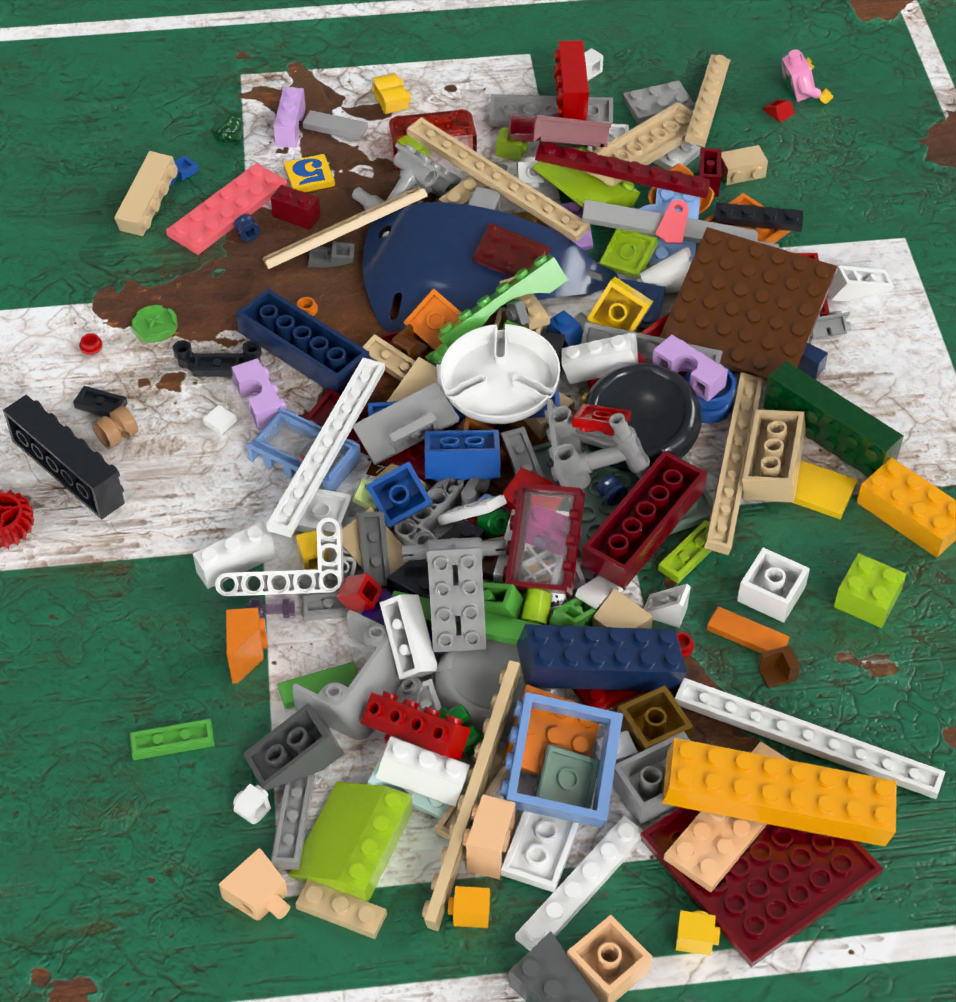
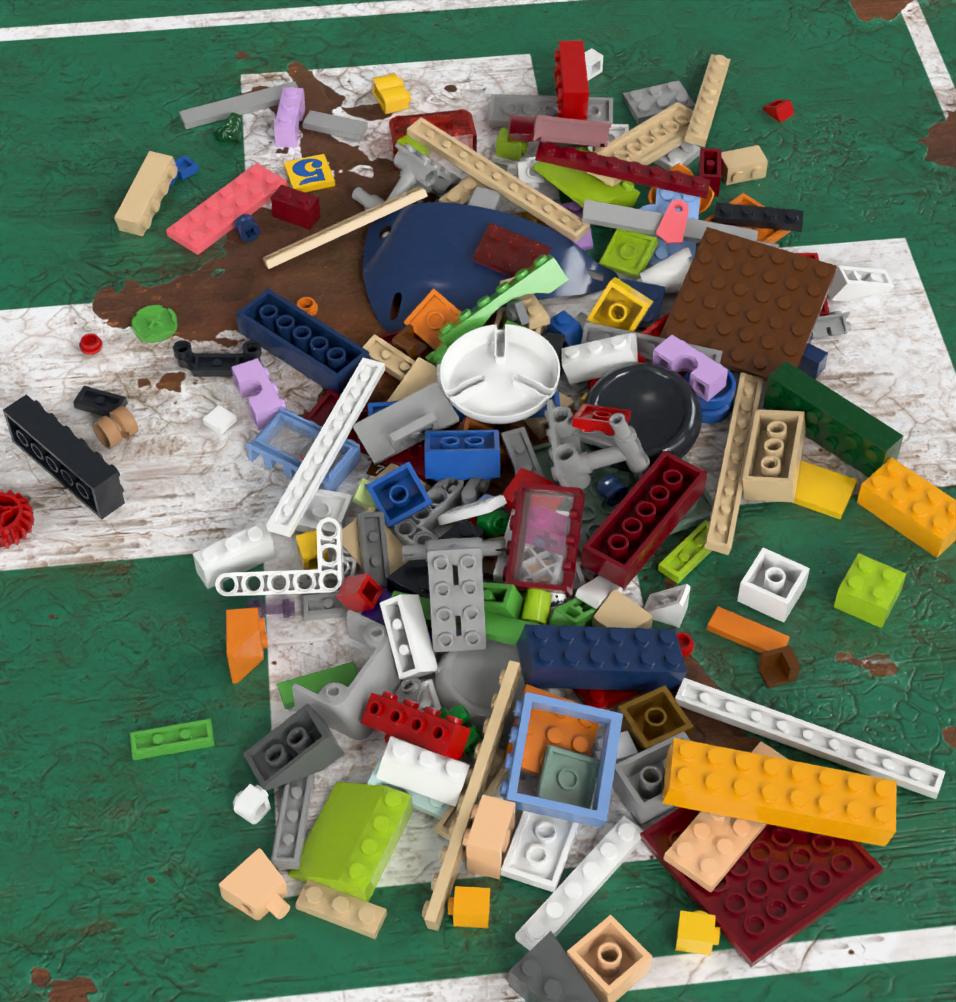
(240, 104): none -> light grey tile
(338, 255): dark grey slope -> none
(799, 78): bright pink torso -> none

